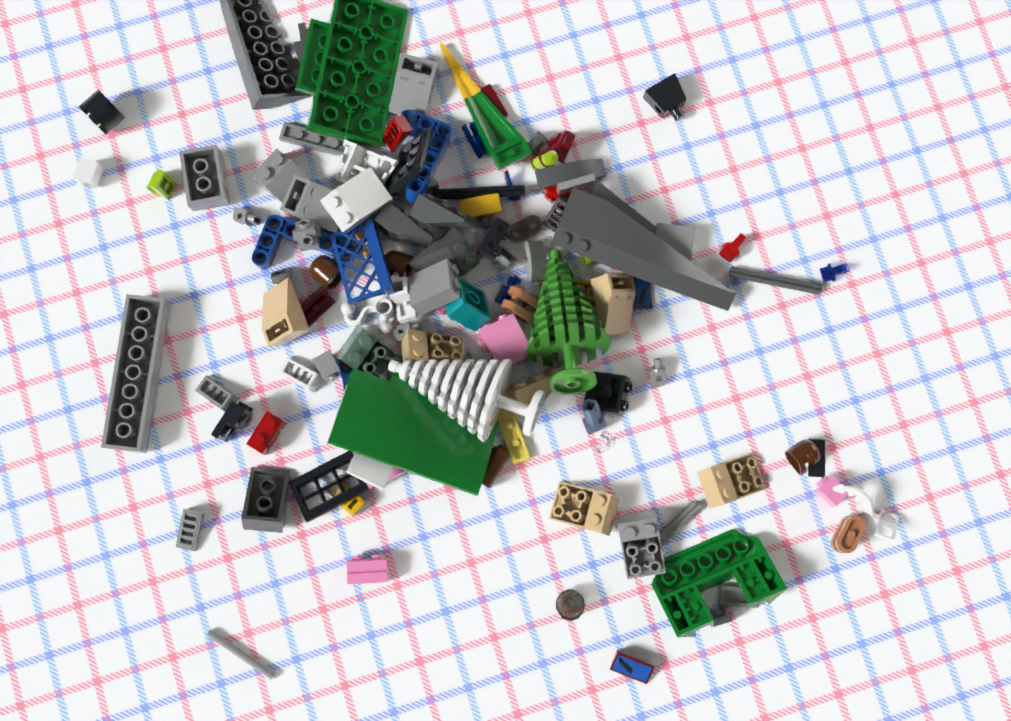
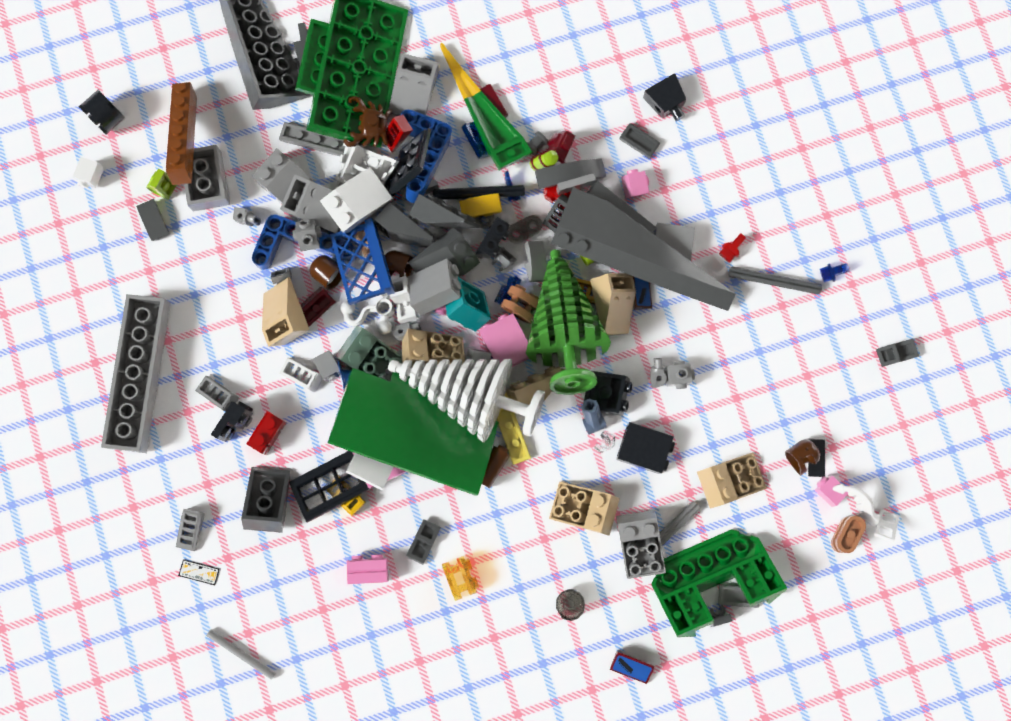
(152, 219): none -> dark grey slope
(181, 133): none -> dark orange brick
(199, 572): none -> sticker
(372, 124): none -> reddish brown animal
(423, 542): none -> dark grey slope
(463, 566): none -> clear yellow brick
(635, 183): none -> bright pink brick
(639, 140): none -> dark grey tile
(645, 448): none -> black brick
(672, 373): none -> light grey brick
(897, 352): none -> dark grey slope

